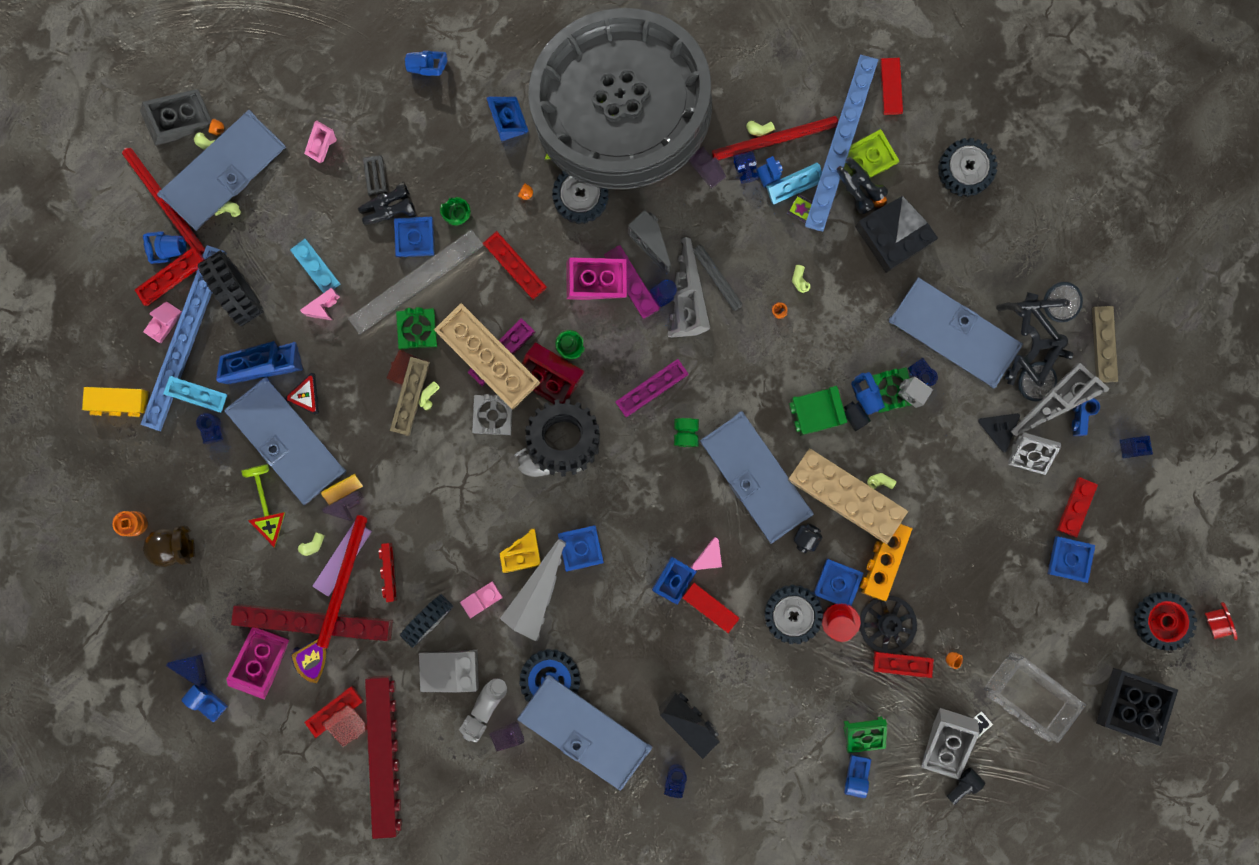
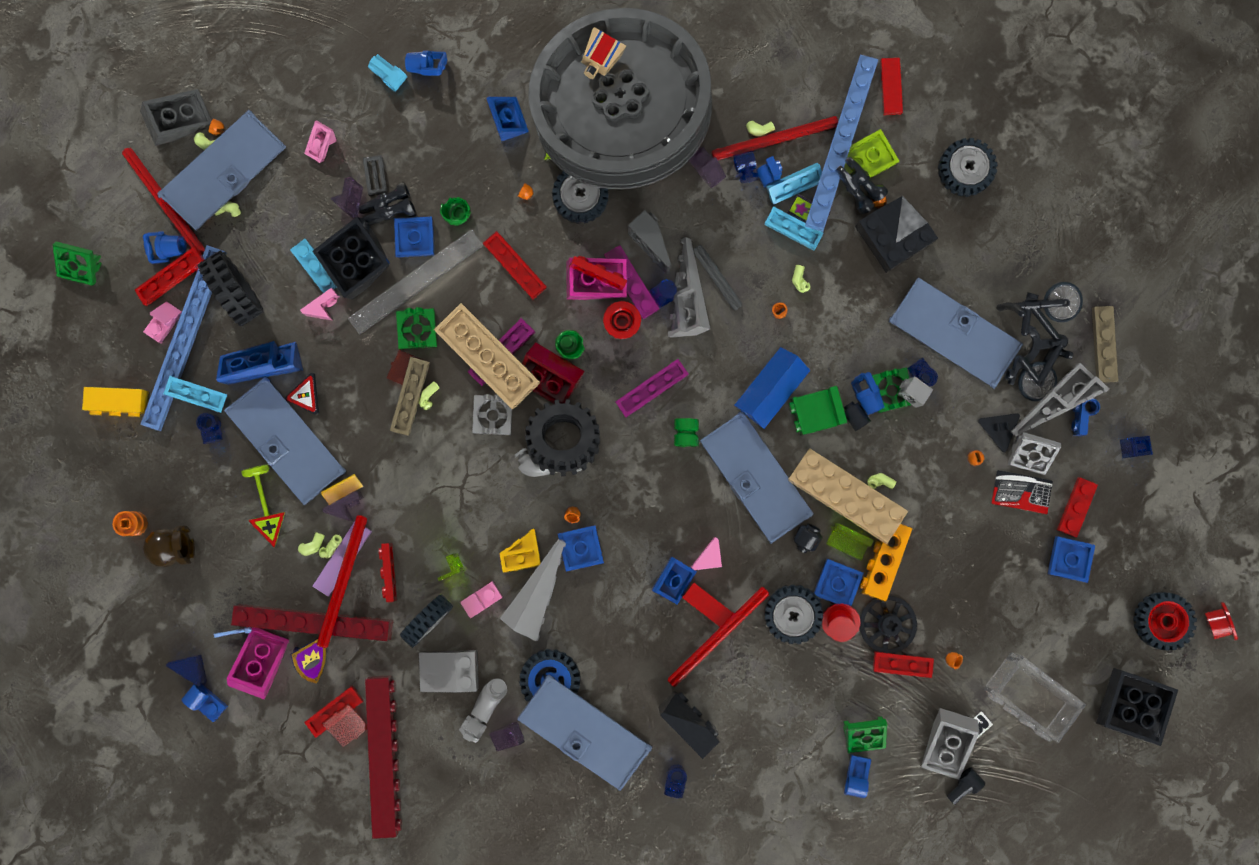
(62, 261): none -> green piece
(246, 630): none -> light blue hinge
(331, 547): none -> yellowish green arm
(350, 198): none -> clear purple slope
(352, 258): none -> black slope
(391, 76): none -> medium azure piece
(455, 565): none -> clear neon green panel
(572, 515): none -> orange hinge
(598, 272): none -> red plate
(601, 53): none -> torso
(622, 320): none -> red piece
(718, 636): none -> red axle
(772, 387): none -> blue slope
(793, 228): none -> medium azure plate
(849, 541): none -> clear neon green panel
(972, 459): none -> orange hinge
(1022, 492): none -> sticker

